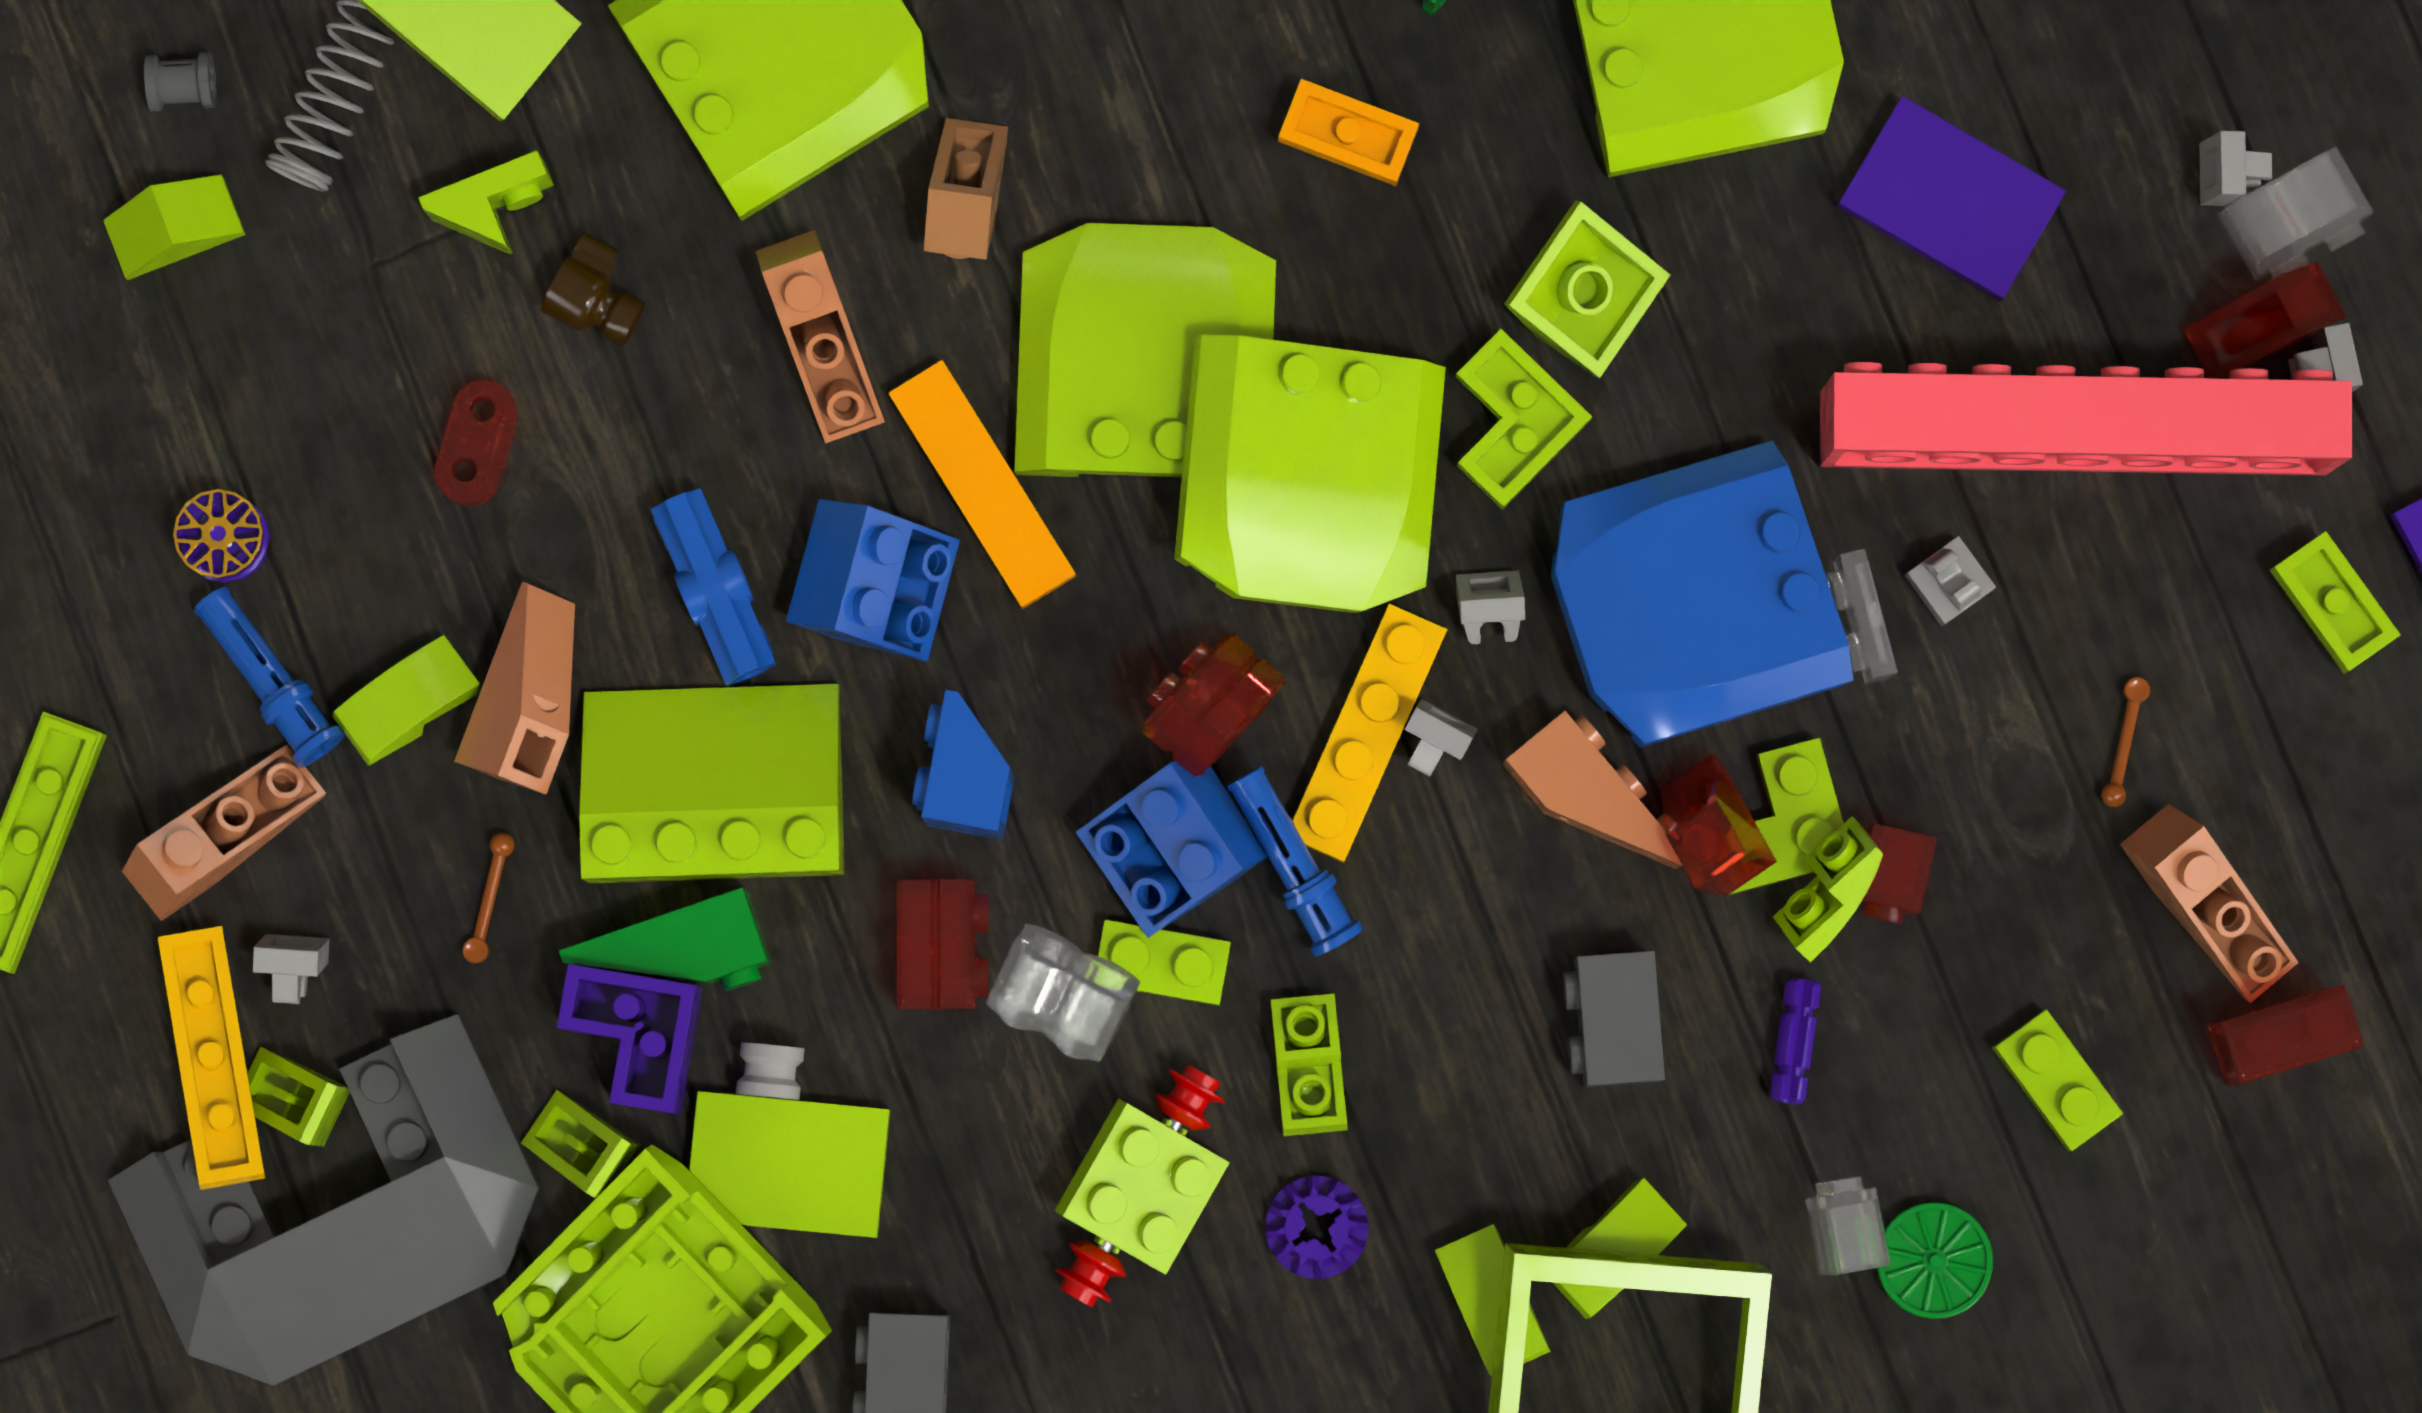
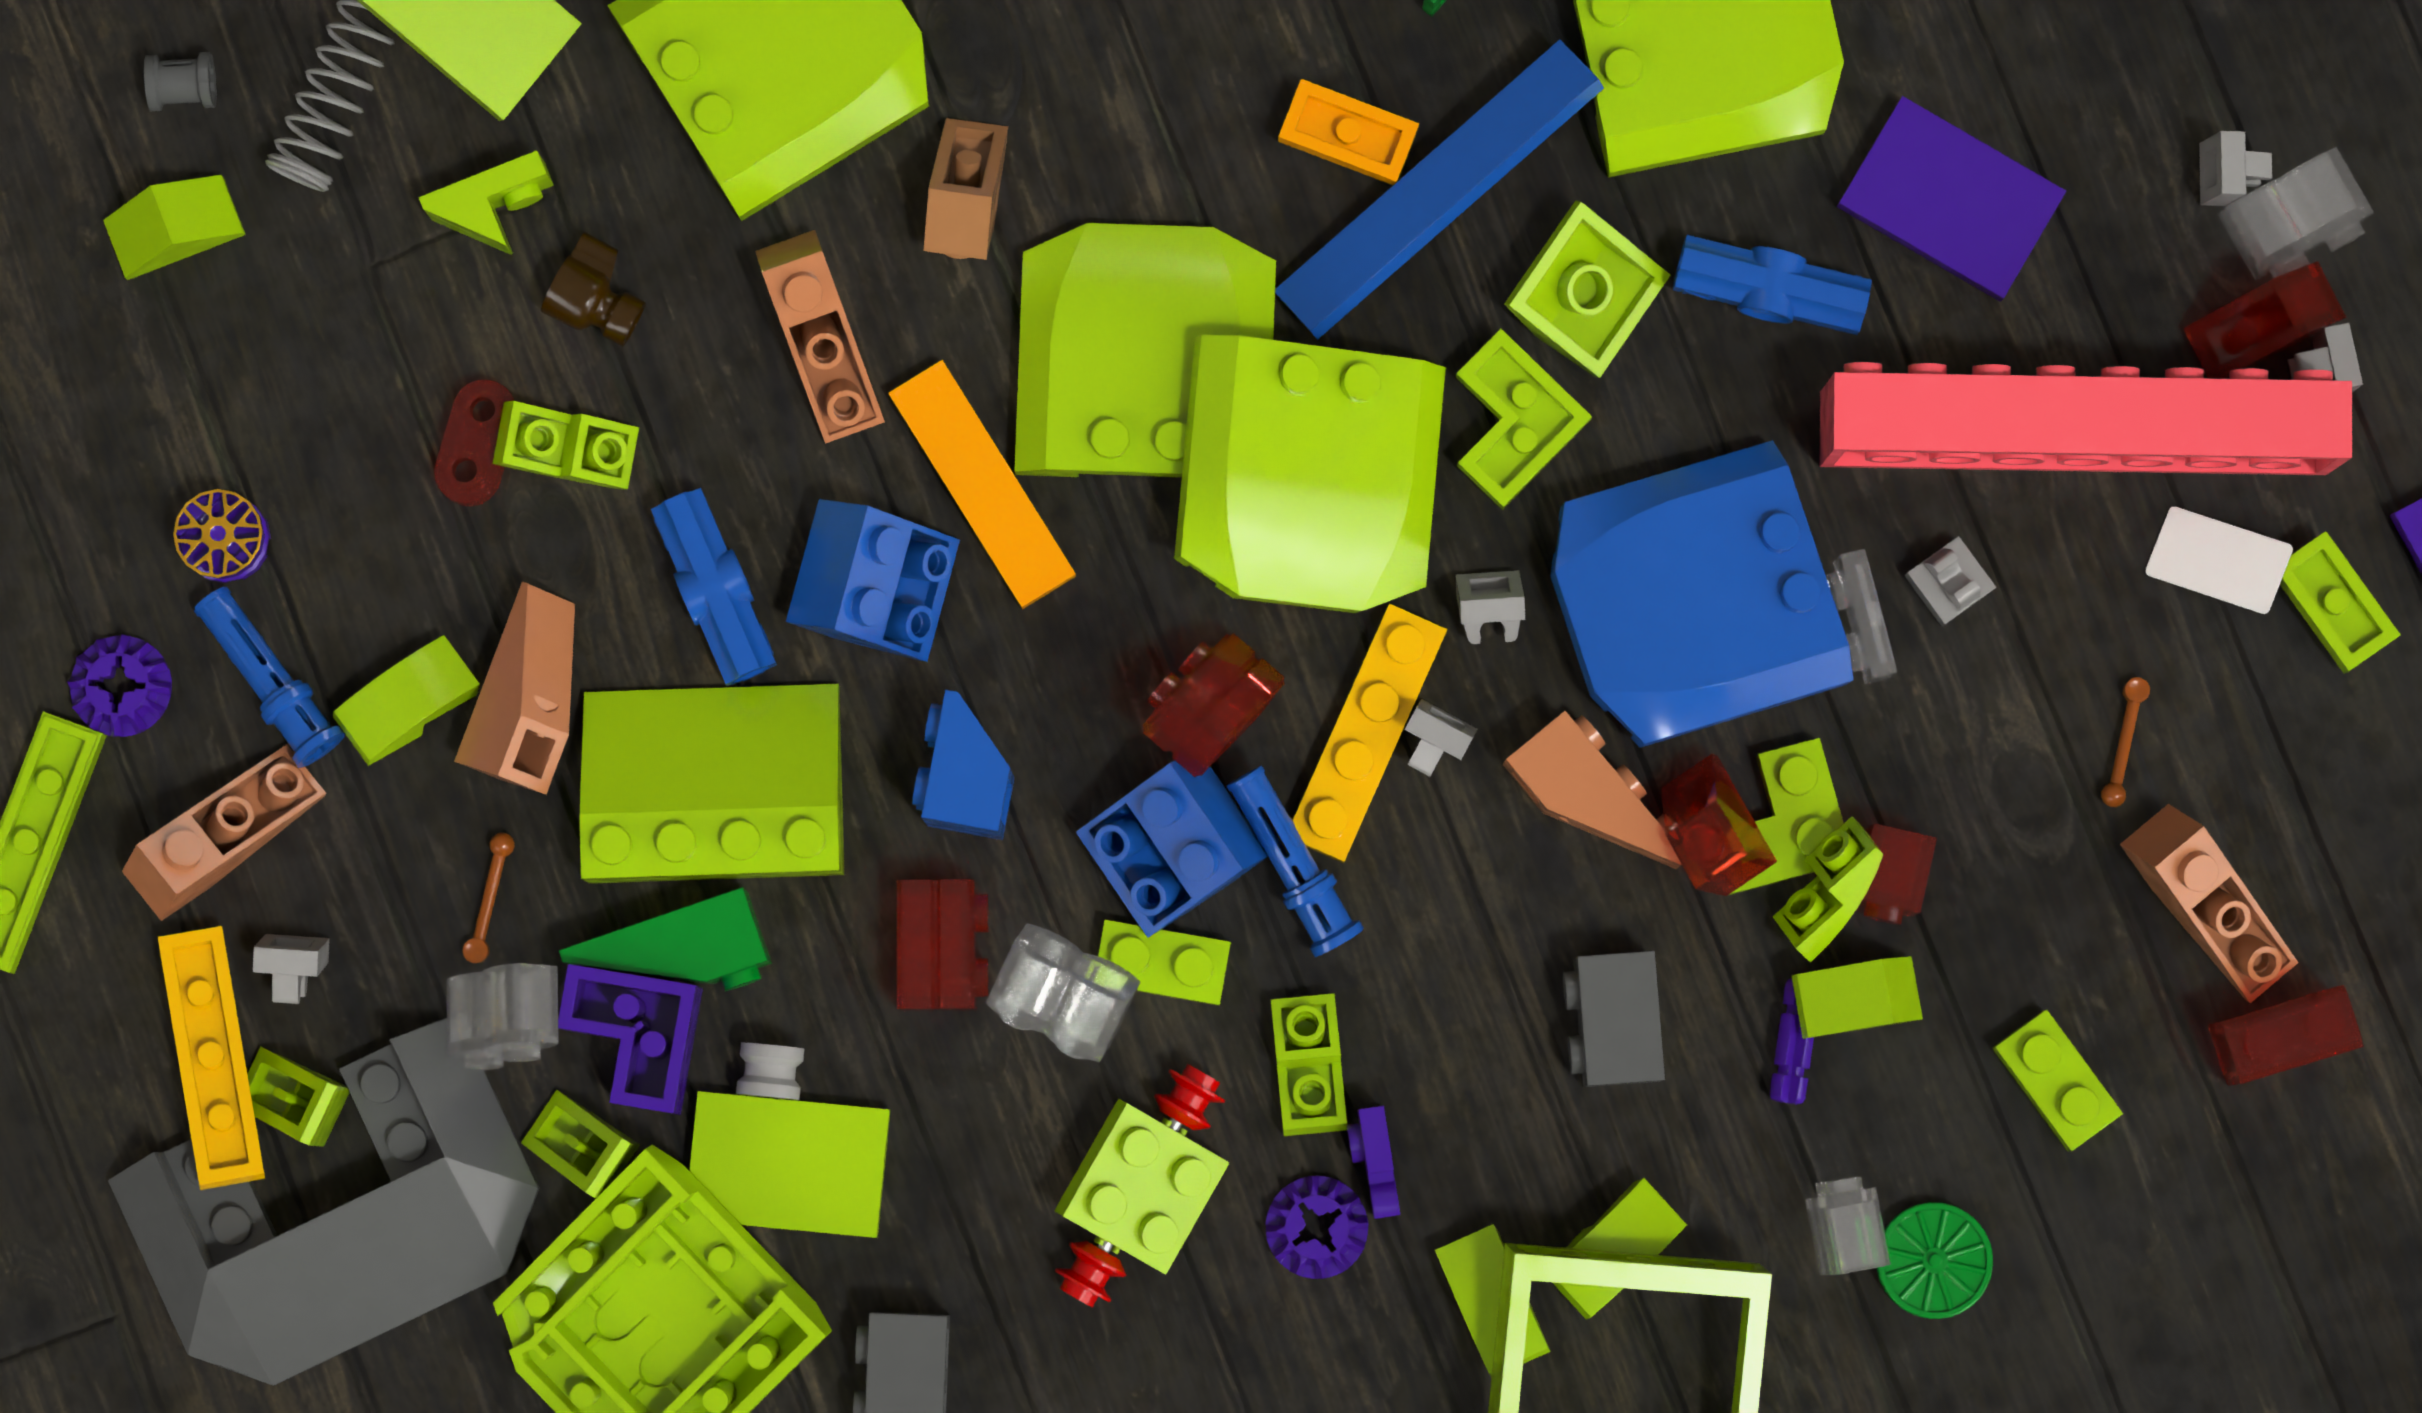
(138, 708): none -> dark purple gear
(502, 1014): none -> clear brick
(565, 445): none -> lime slope
(1371, 1145): none -> dark purple plate
(1439, 189): none -> blue tile
(1772, 285): none -> blue piece
(1857, 997): none -> lime slope
(2219, 560): none -> white sticker

